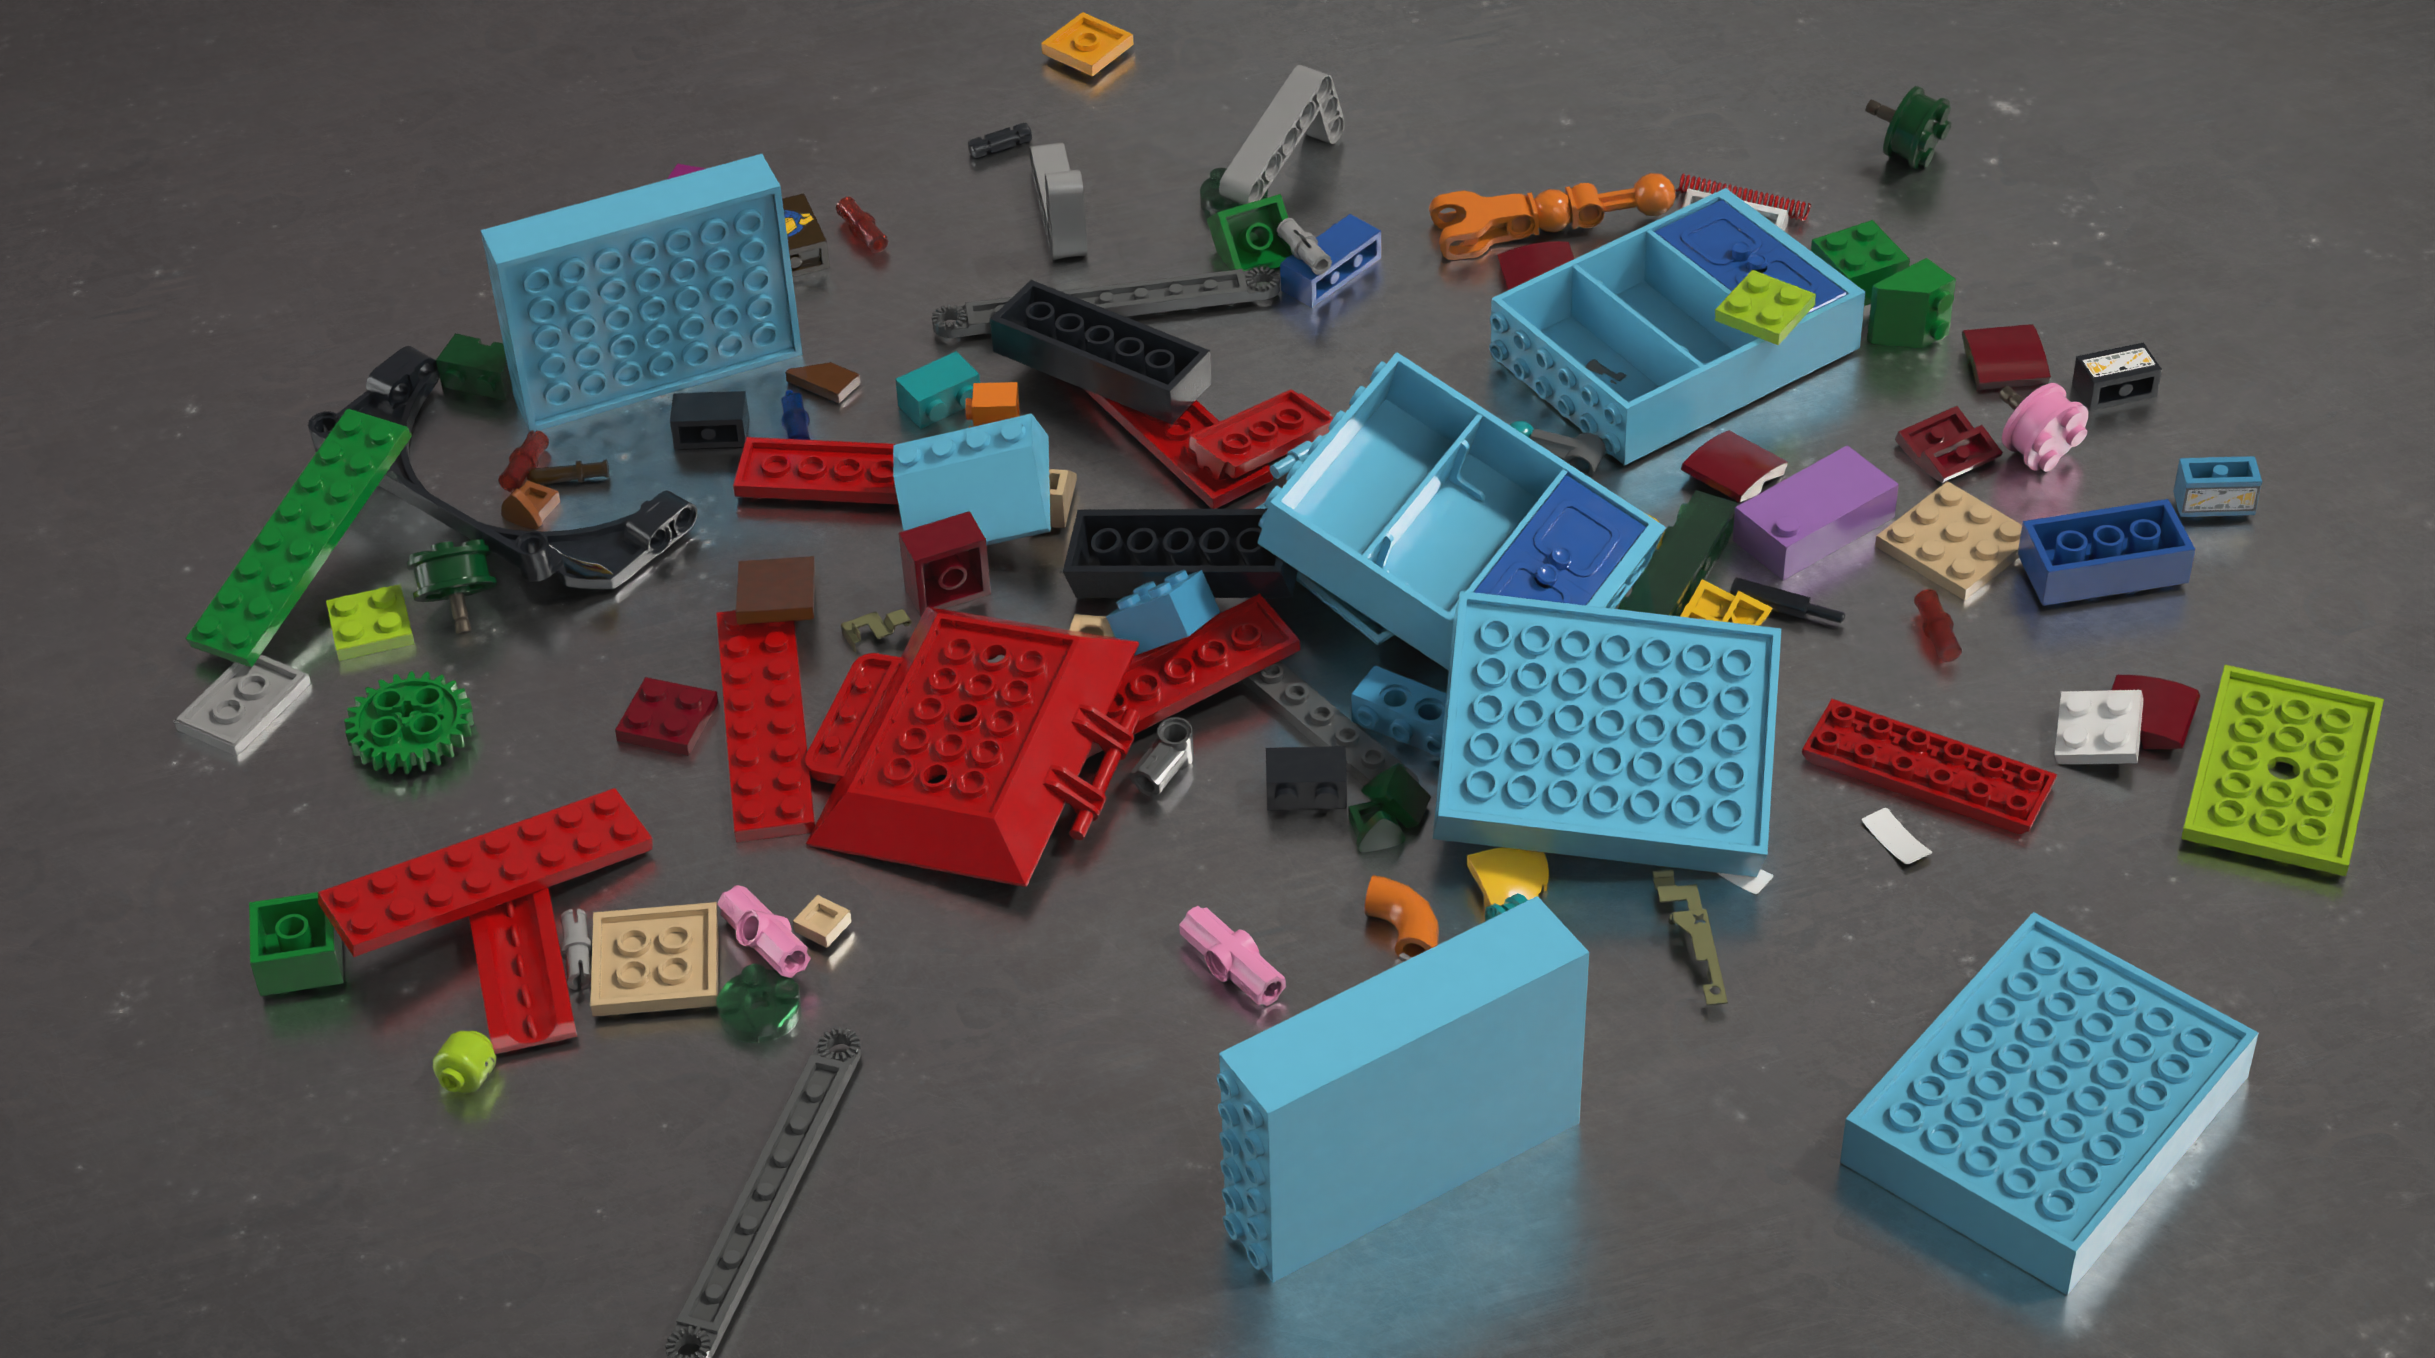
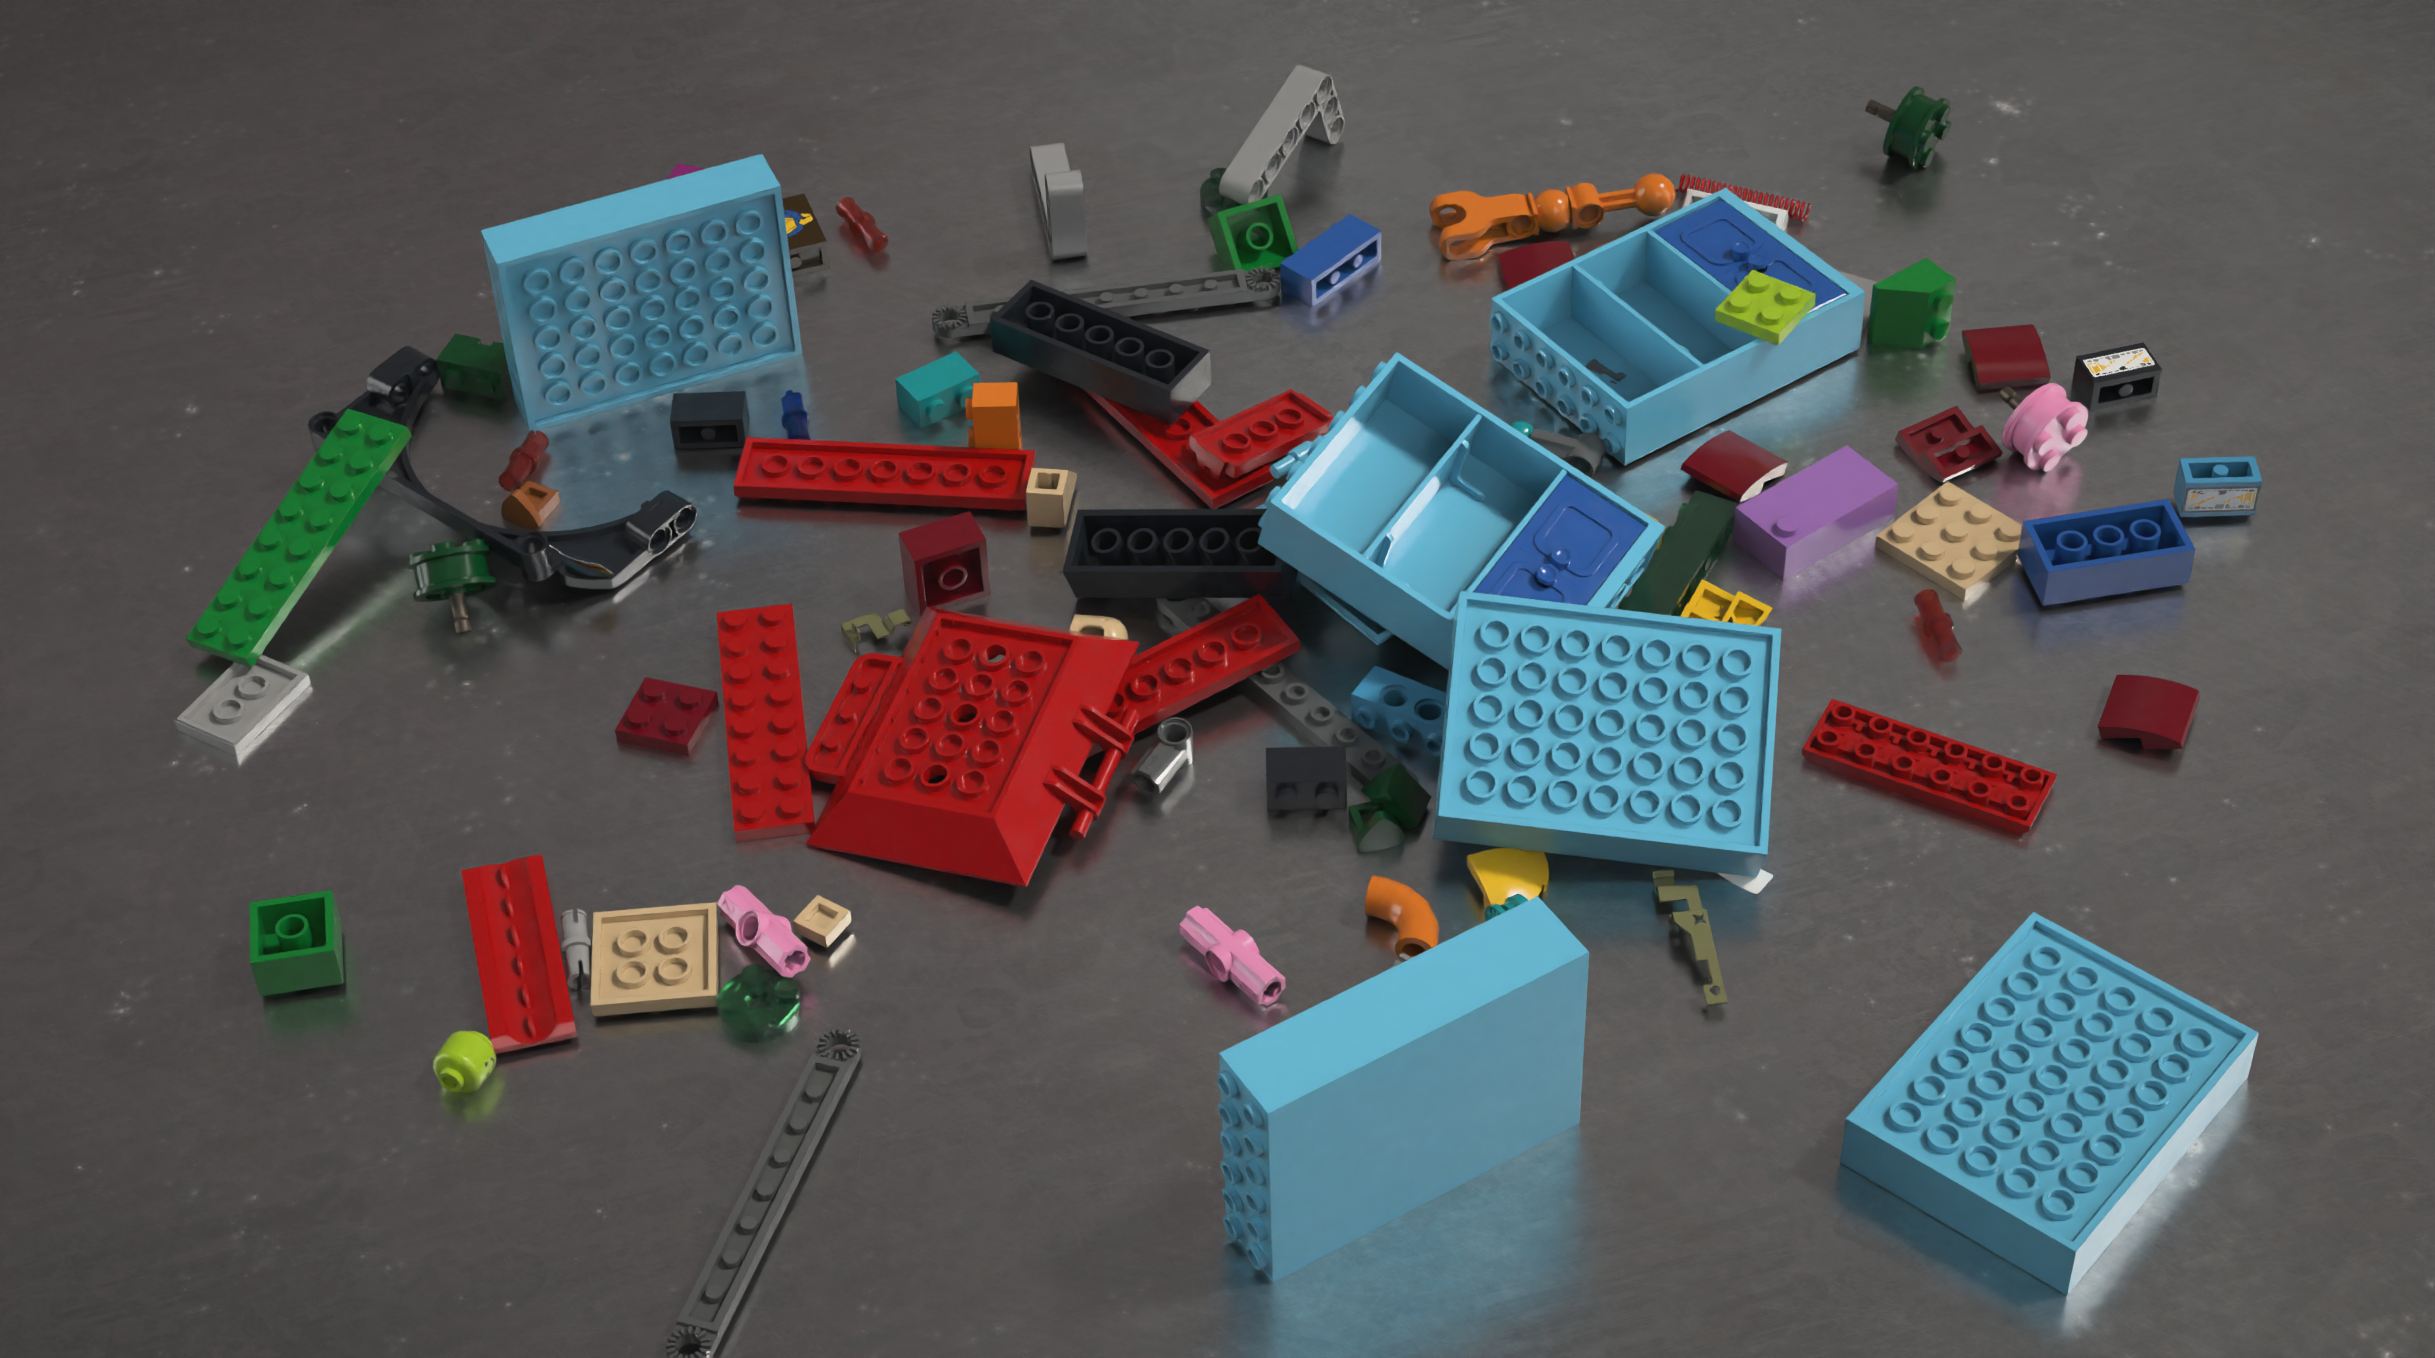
(370, 622): lime plate -> none
(409, 722): green gear -> none
(484, 872): red plate -> none
(558, 474): dark brown piece -> none
(775, 590): reddish brown tile -> none
(825, 380): reddish brown tile -> none
(986, 469): medium azure slope -> none
(999, 140): black axle -> none
(1087, 44): light orange plate -> none
(1164, 611): dark azure brick -> none
(1304, 246): light grey pin -> none
(1785, 601): black axle -> none
(1861, 255): green brick -> none
(1895, 836): white sticker -> none
(2099, 727): white plate -> none
(2273, 720): lime plate -> none

